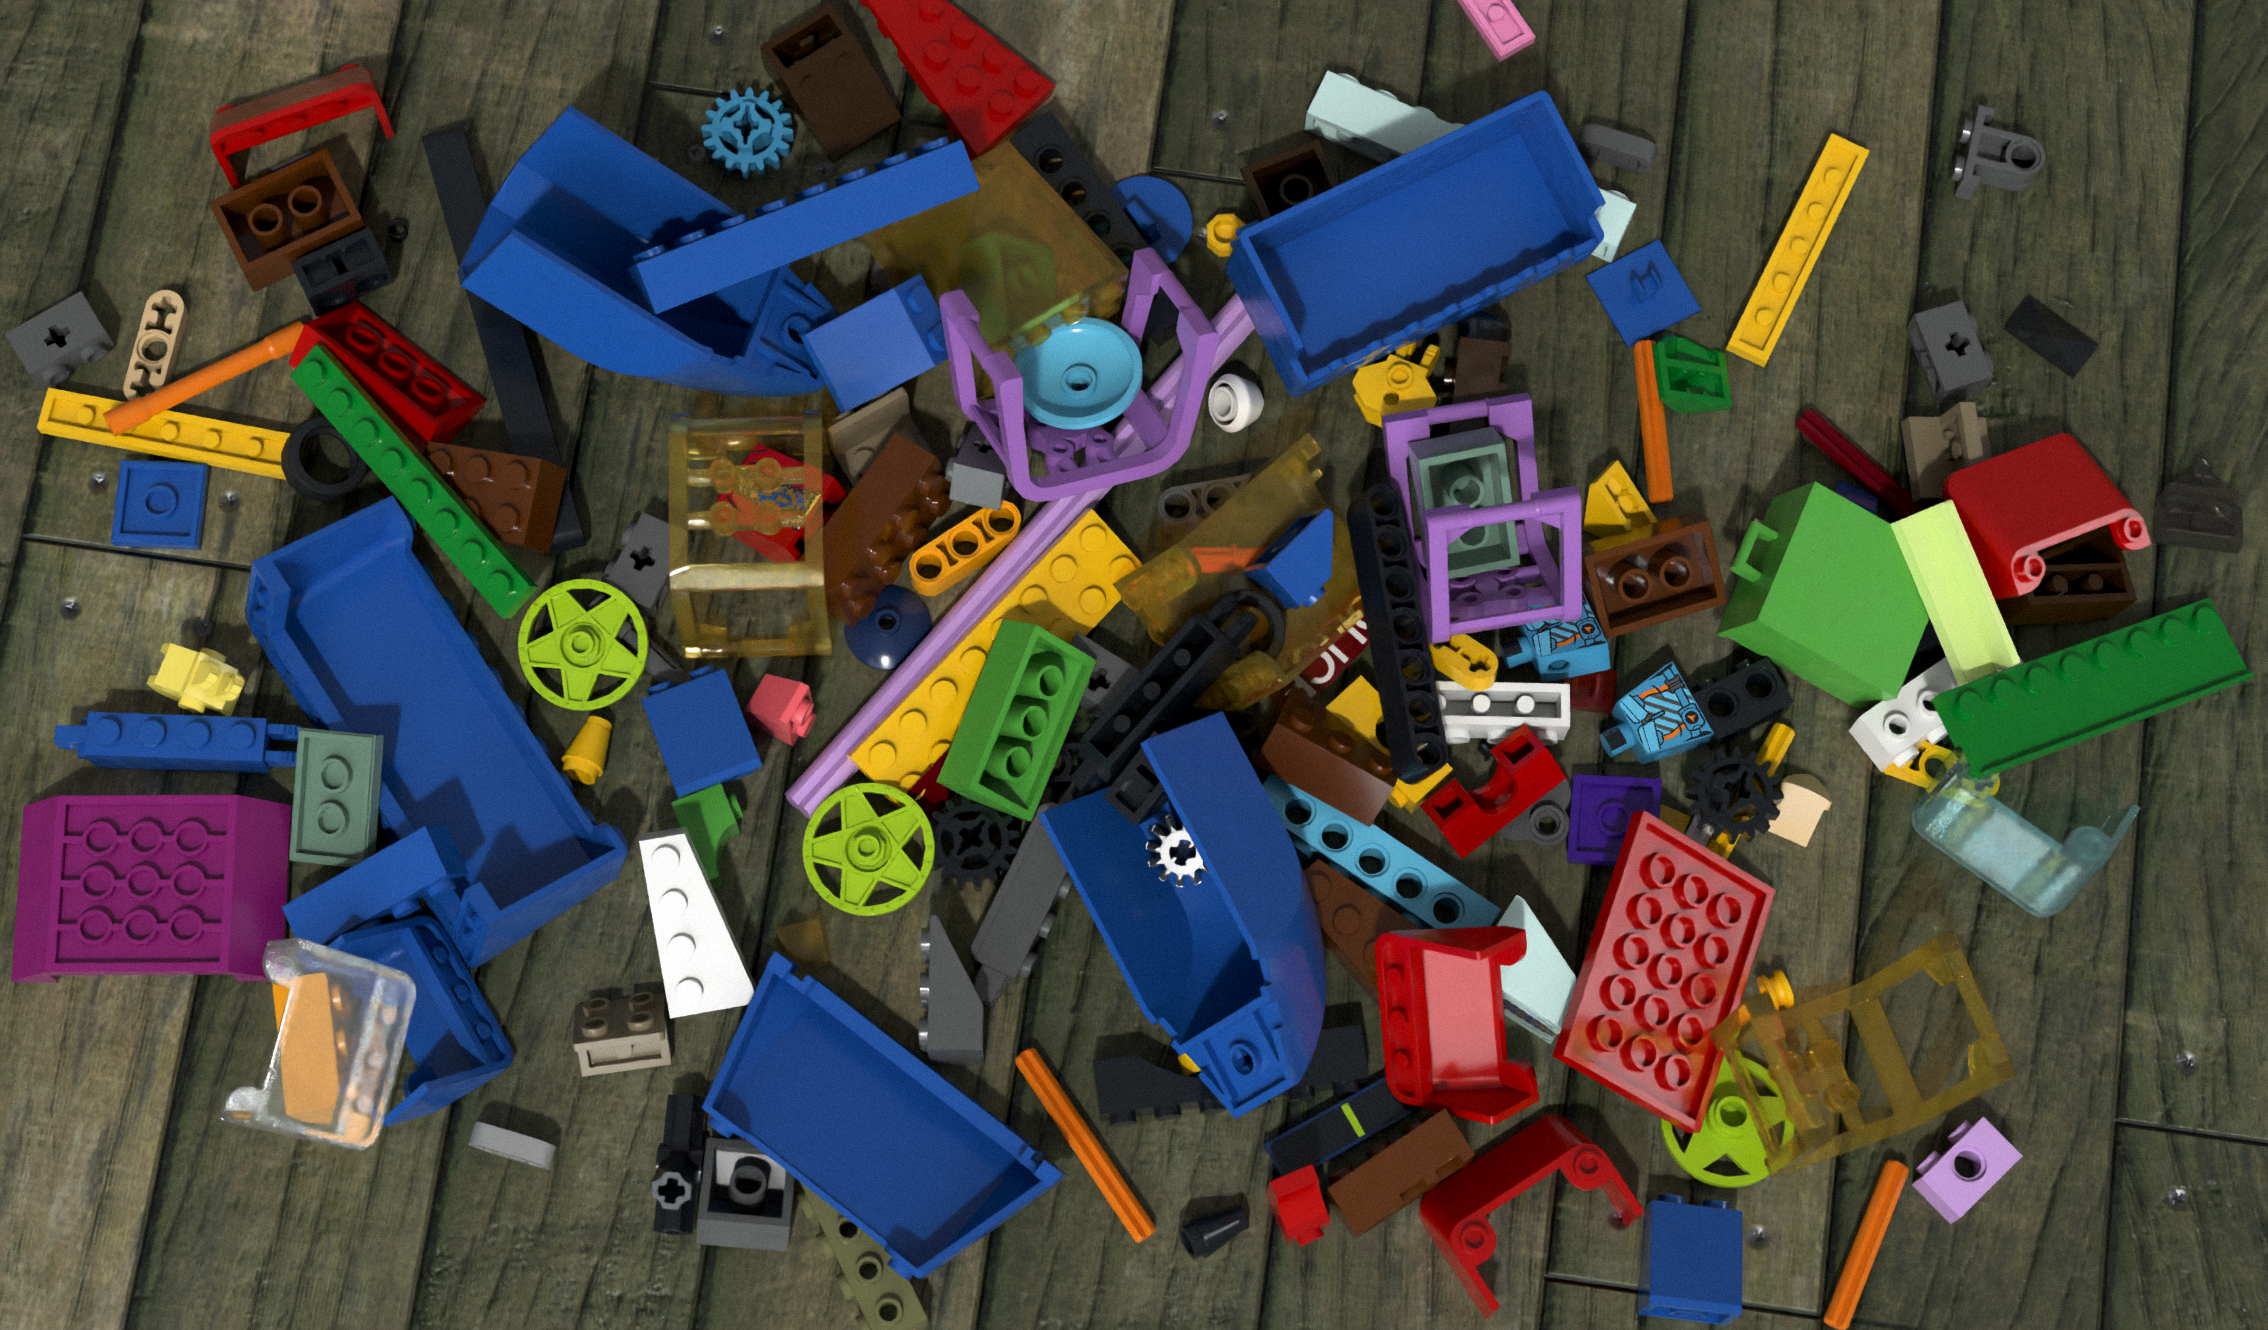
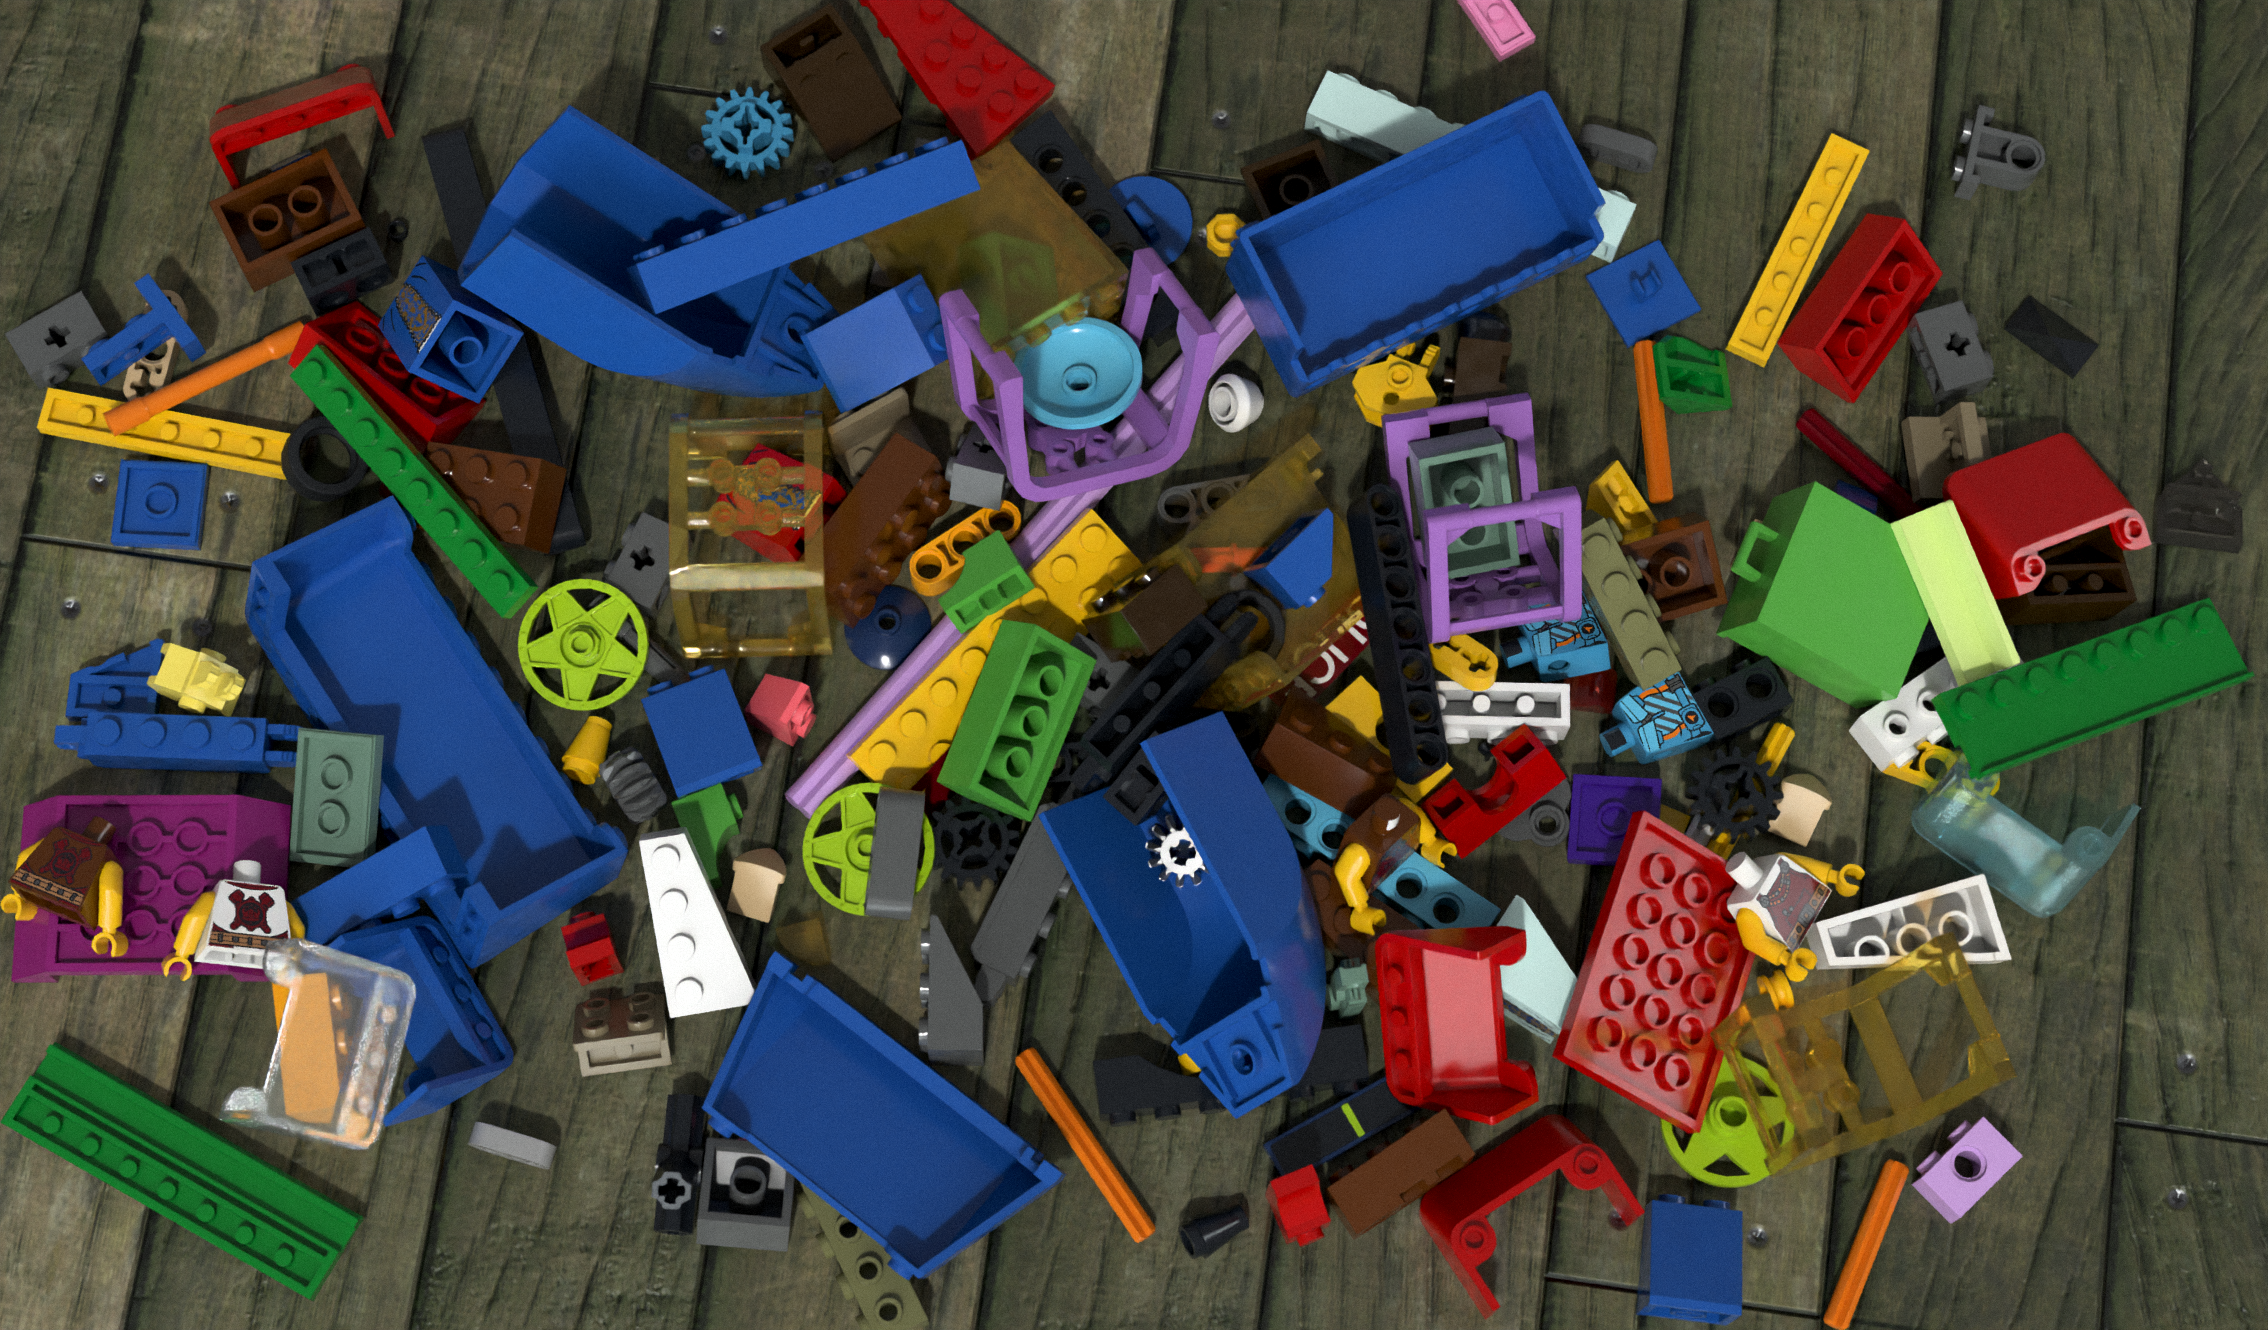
(74, 880): none -> torso
(117, 685): none -> blue wing
(142, 336): none -> blue bracket
(183, 1170): none -> green plate
(235, 922): none -> torso
(448, 331): none -> blue slope
(591, 948): none -> red arch
(633, 785): none -> dark grey gear
(756, 883): none -> tan tile
(894, 853): none -> dark grey beam
(987, 583): none -> bright green arch
(1143, 612): none -> dark brown wedge
(1347, 989): none -> sand green hinge
(1377, 847): none -> torso
(1621, 606): none -> olive brick
(1779, 902): none -> torso
(1861, 306): none -> red slope
(1897, 927): none -> white wedge

